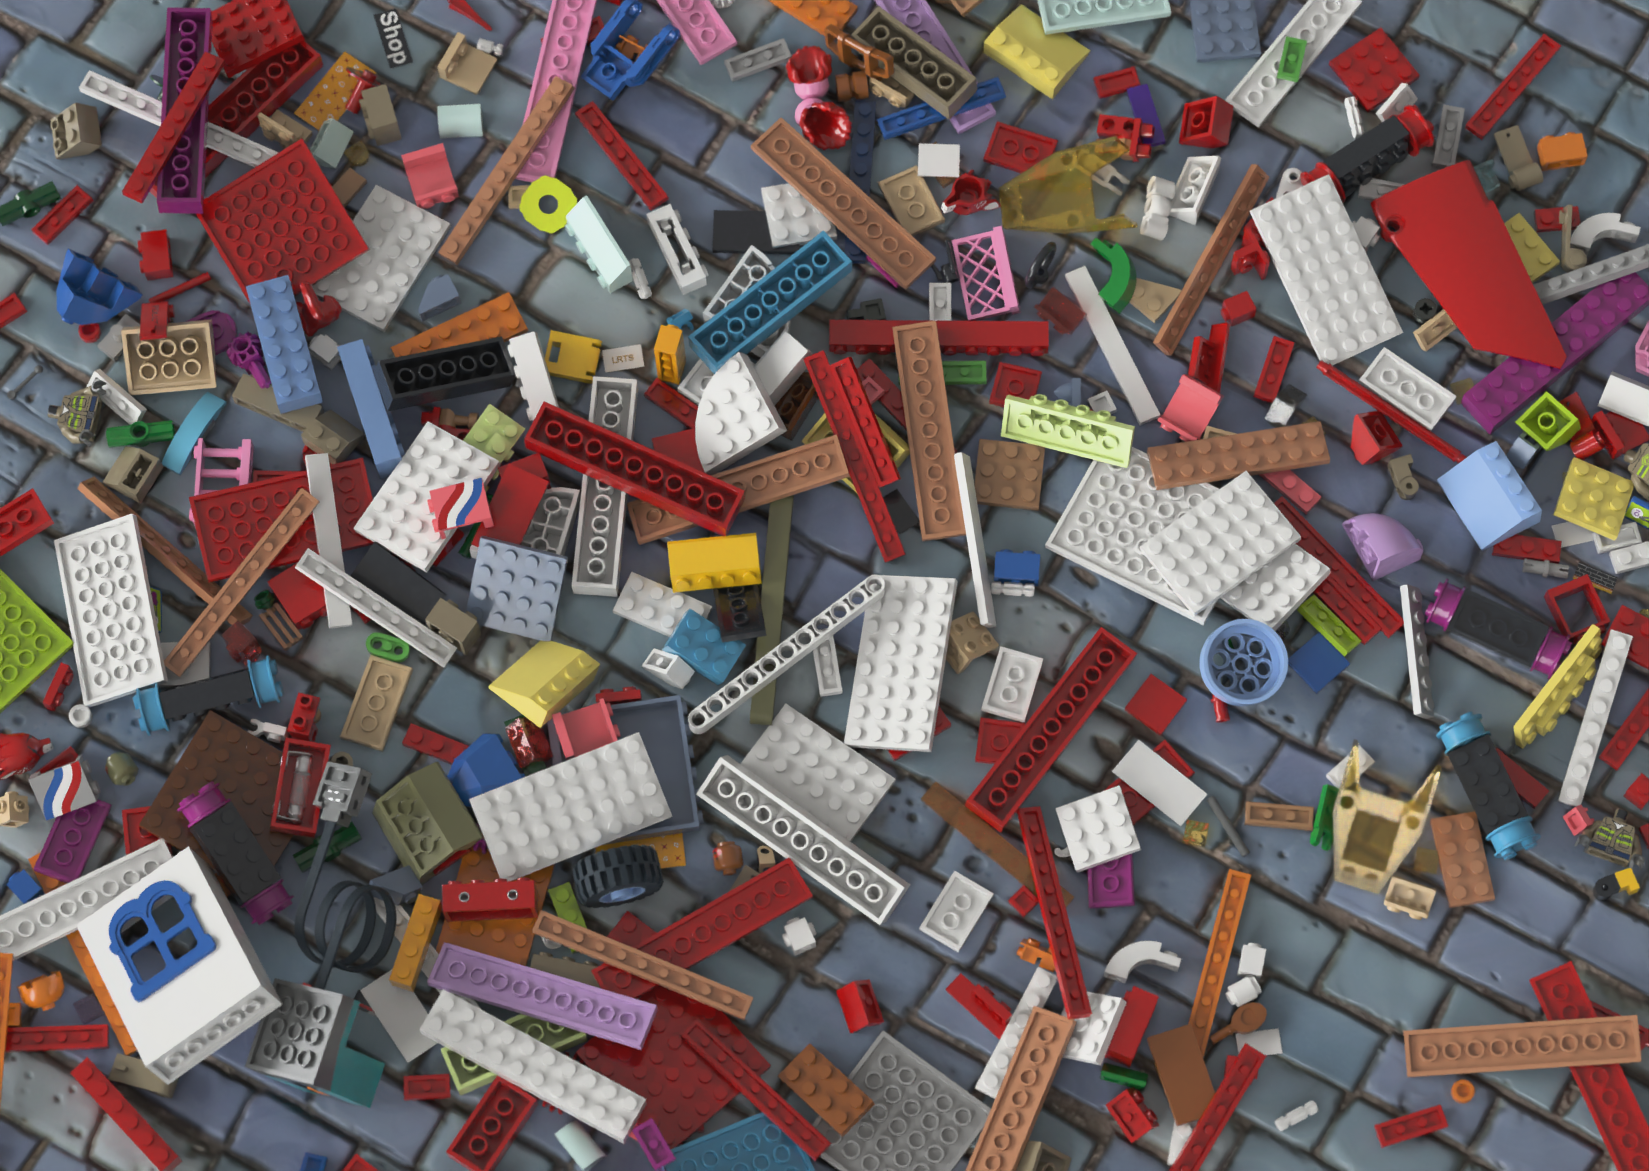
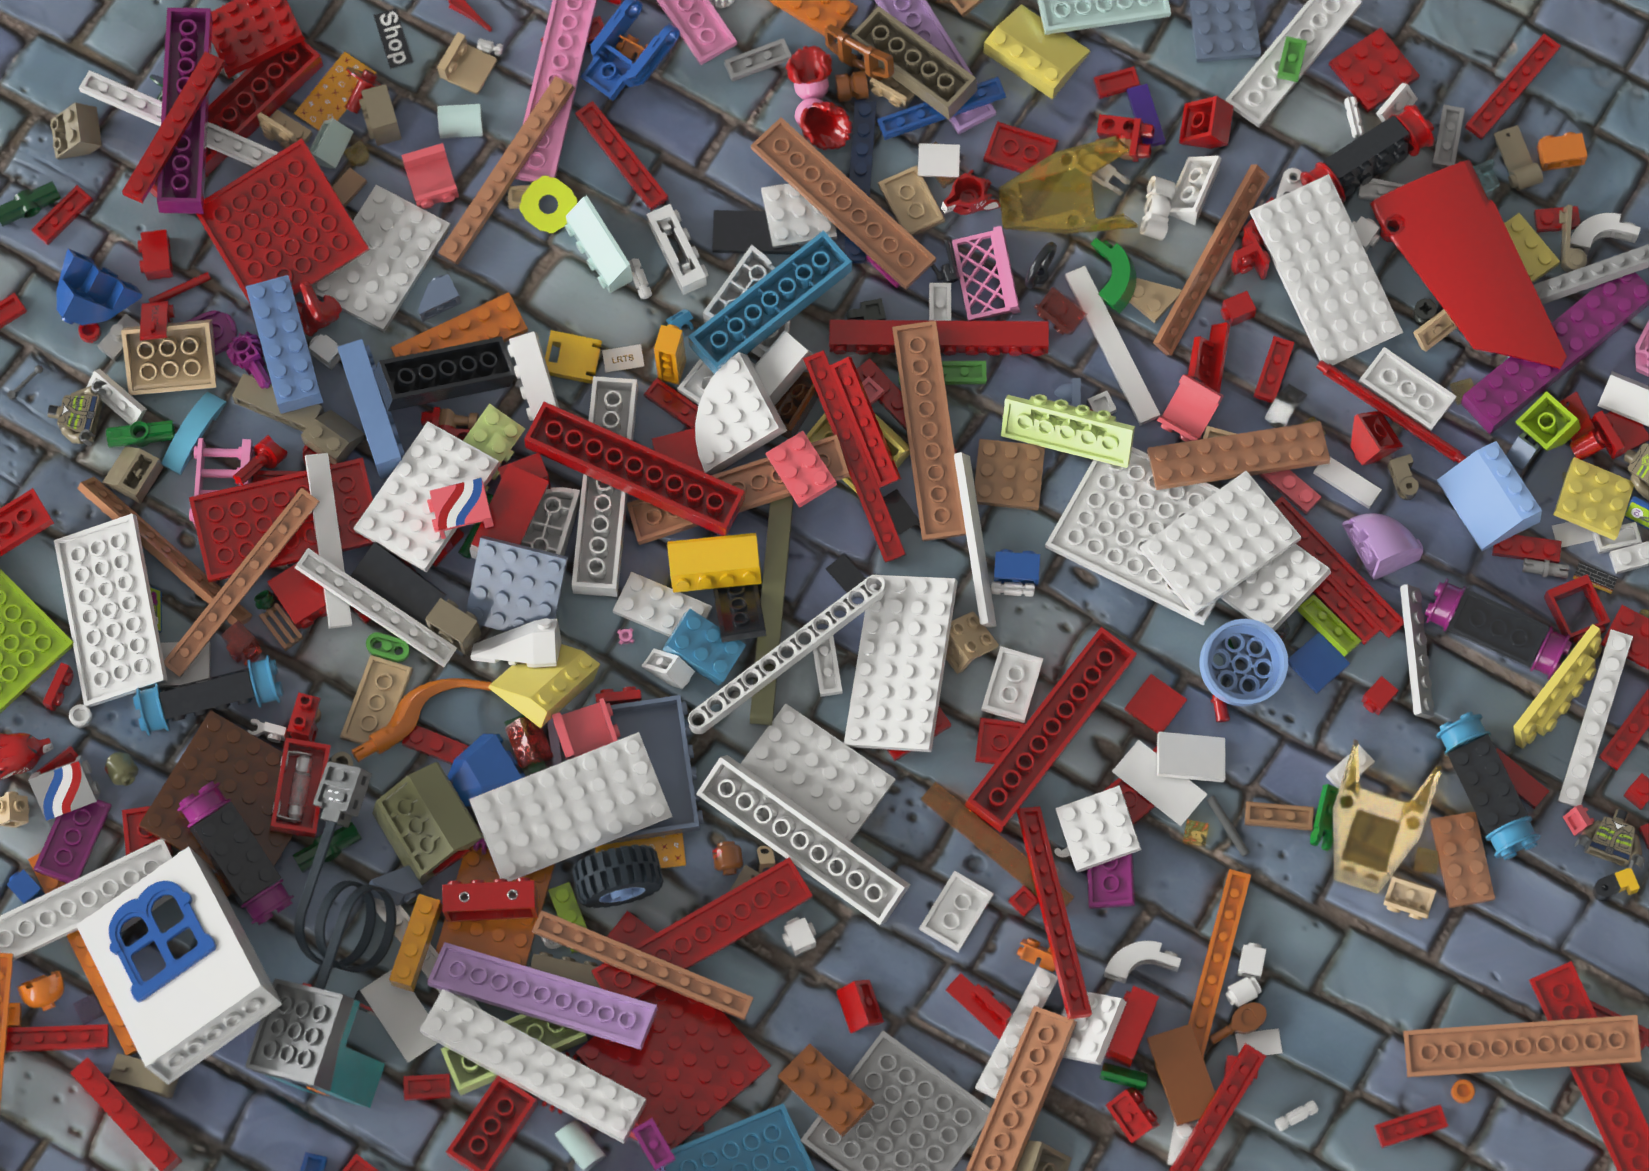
(266, 454): none -> red piece
(408, 713): none -> orange animal
(532, 643): none -> white wedge
(625, 636): none -> bright pink piece
(755, 1089): red tile -> none
(801, 469): none -> coral plate
(845, 573): none -> black sticker
(1014, 381): red tile -> none
(1190, 757): none -> white tile
(1348, 482): none -> white tile
(1379, 696): none -> red brick

